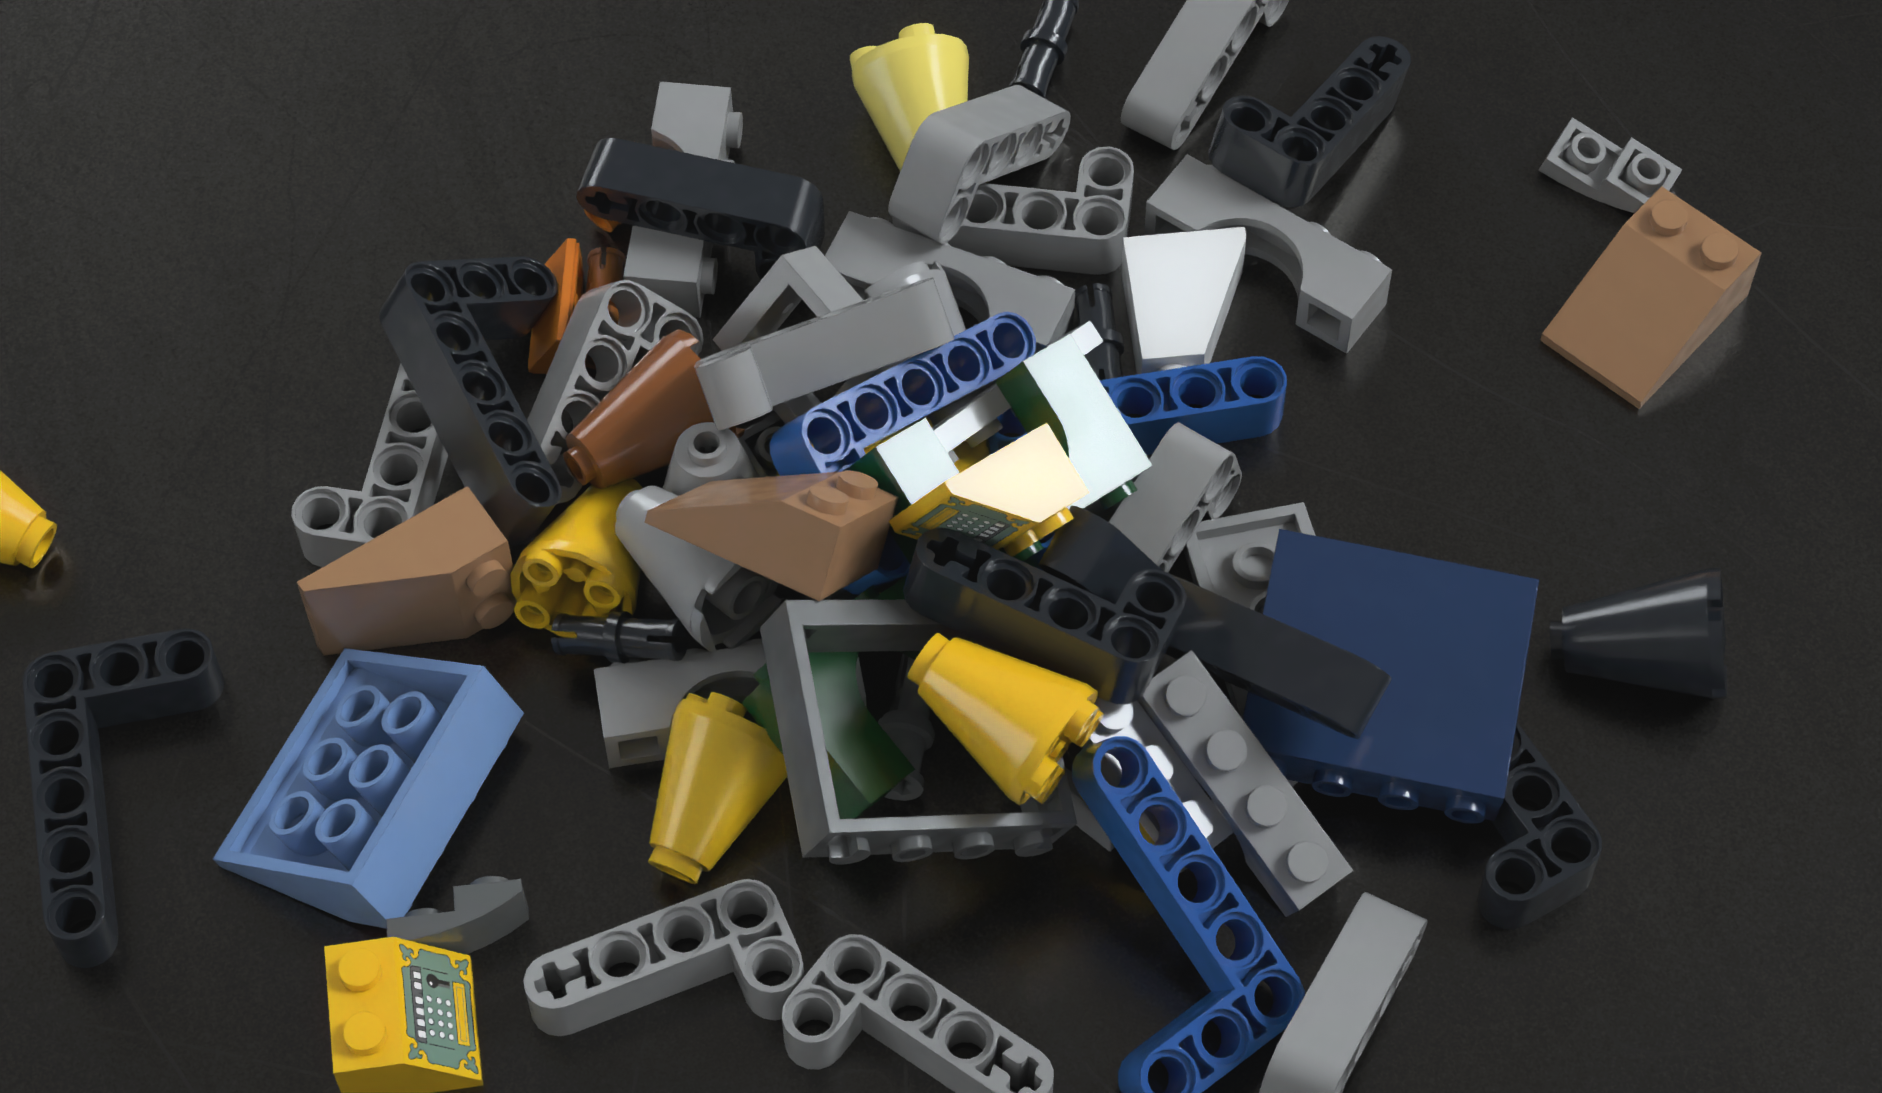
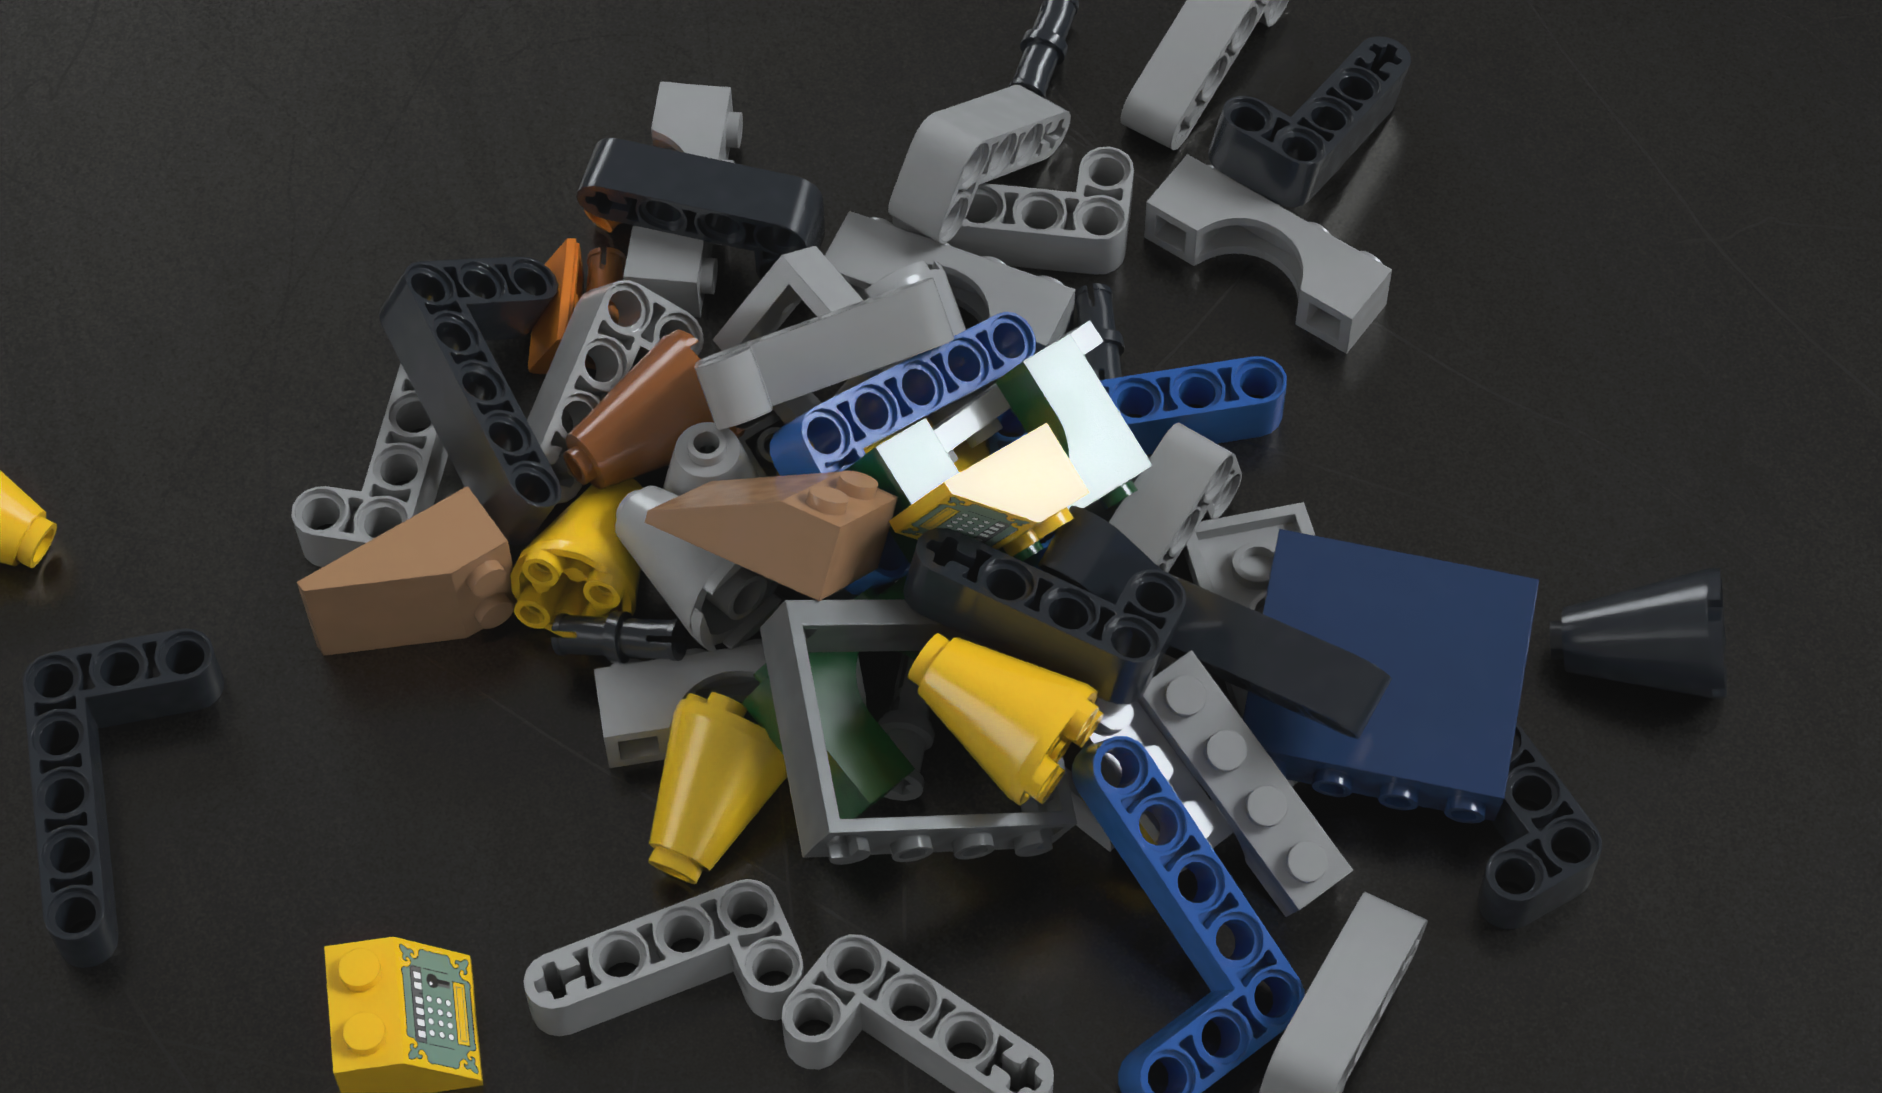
(372, 784): medium blue slope -> none
(481, 916): dark grey slope -> none
(909, 82): light yellow cone -> none
(1180, 294): white slope -> none
(1606, 171): light grey slope -> none
(1653, 297): medium nougat slope -> none

